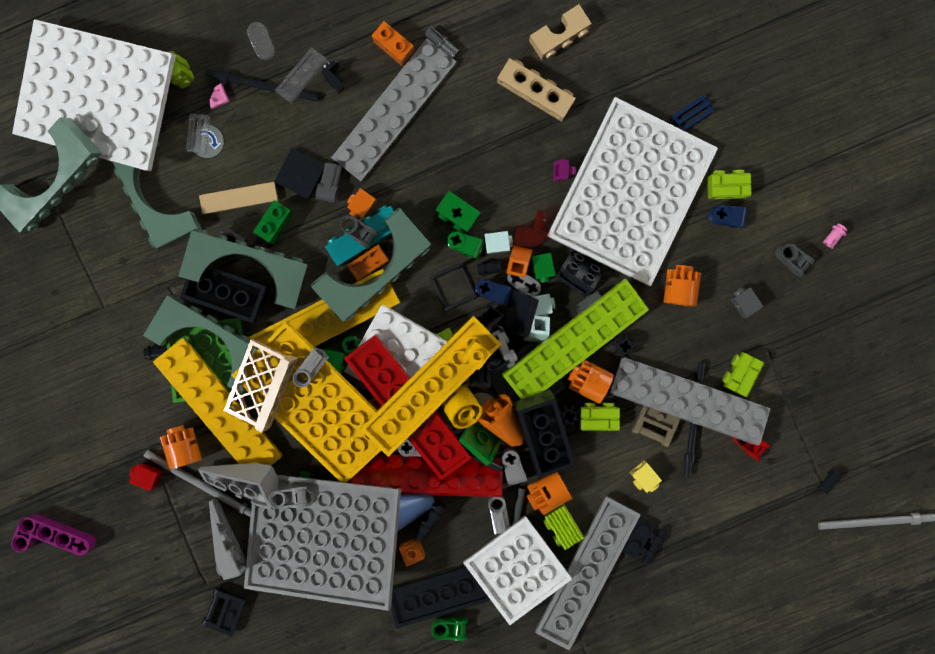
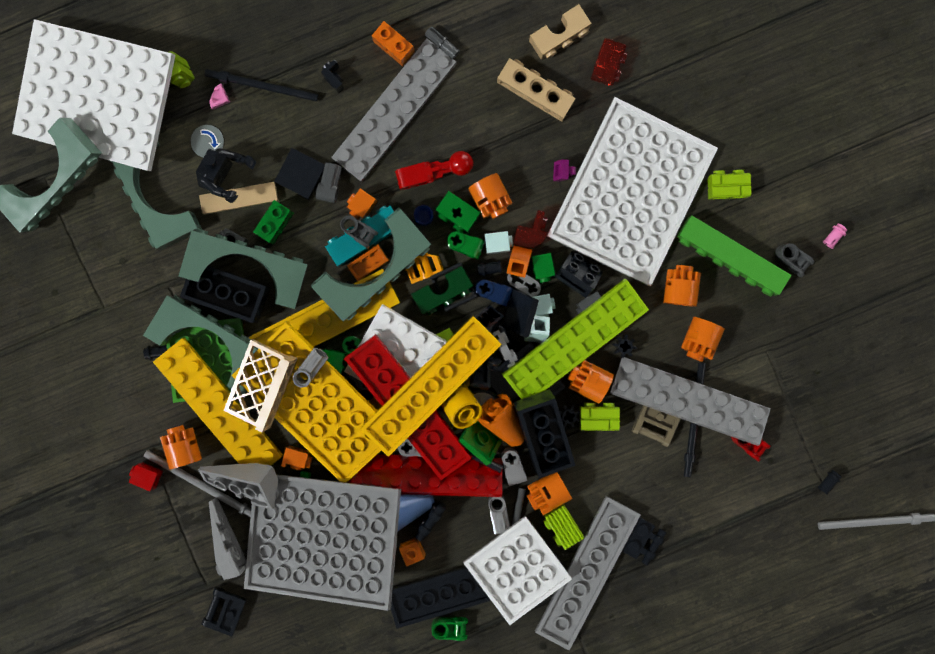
(56, 538): magenta beam -> none
(203, 150): clear tile -> none
(215, 168): none -> black torso
(261, 41): clear tile -> none
(292, 498): light grey piece -> none
(296, 458): none -> orange brick
(301, 75): clear tile -> none
(421, 214): none -> clear blue wheel
(424, 268): none -> light orange piece
(426, 172): none -> red beam
(428, 300): none -> dark green arch
(476, 354): yellow brick -> none
(490, 196): none -> orange gear
(609, 61): none -> clear red brick
(645, 477): light yellow brick -> none
(702, 339): none -> orange gear
(706, 104): dark blue tile -> none
(731, 216): dark blue piece -> none
(733, 256): none -> bright green brick
(742, 374): lime brick -> none
(746, 302): dark grey brick -> none

